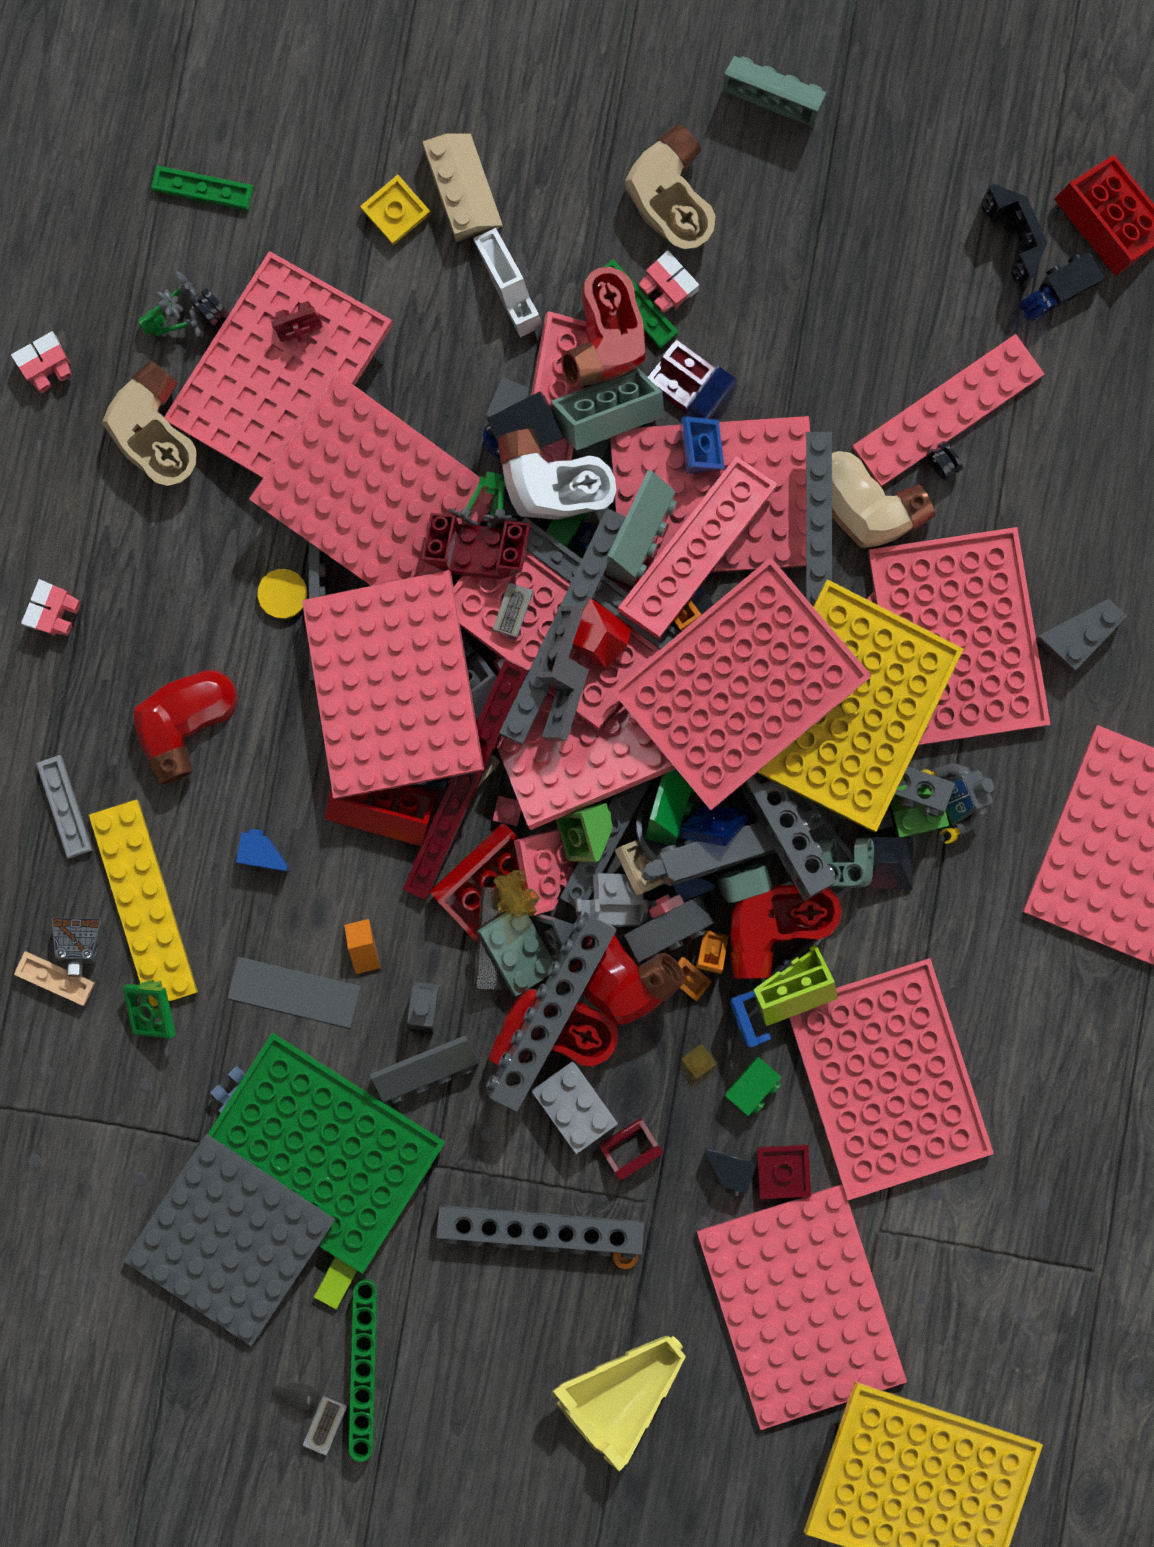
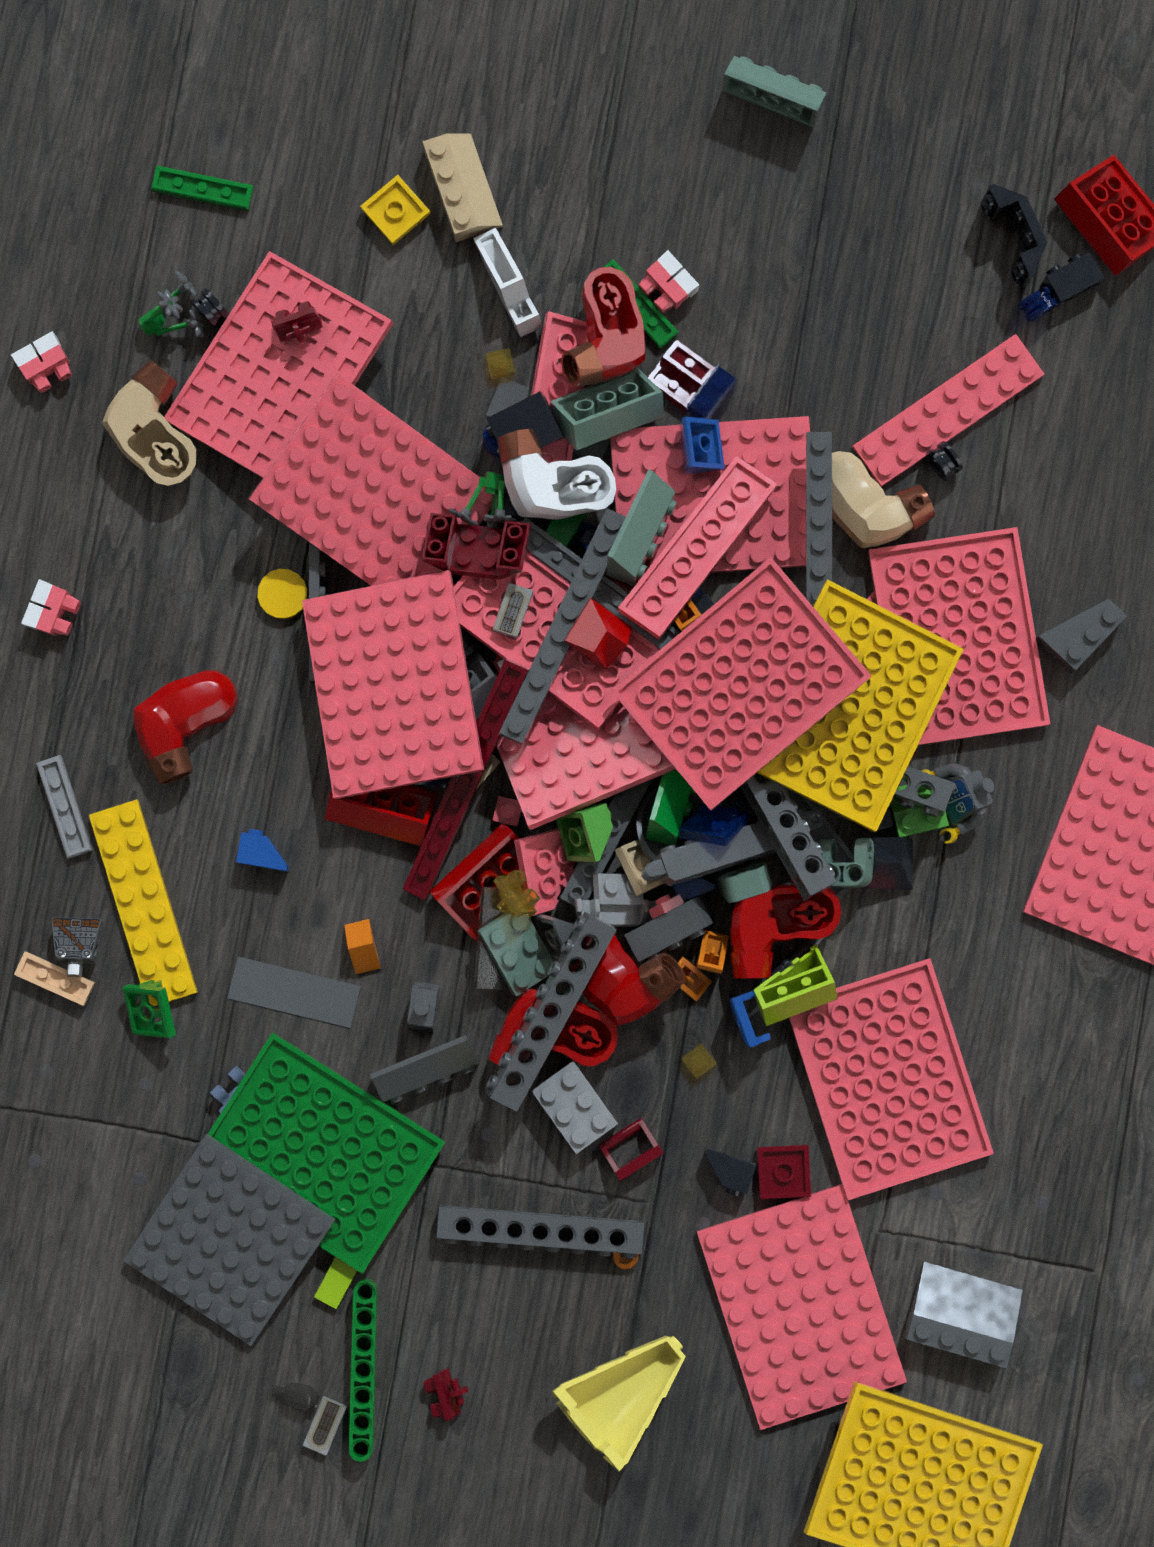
(448, 1392): none -> dark red hips
(500, 363): none -> clear yellow plate
(562, 673): dark grey bracket -> none
(665, 196): tan piece -> none
(753, 1086): green brick -> none
(964, 1314): none -> slope

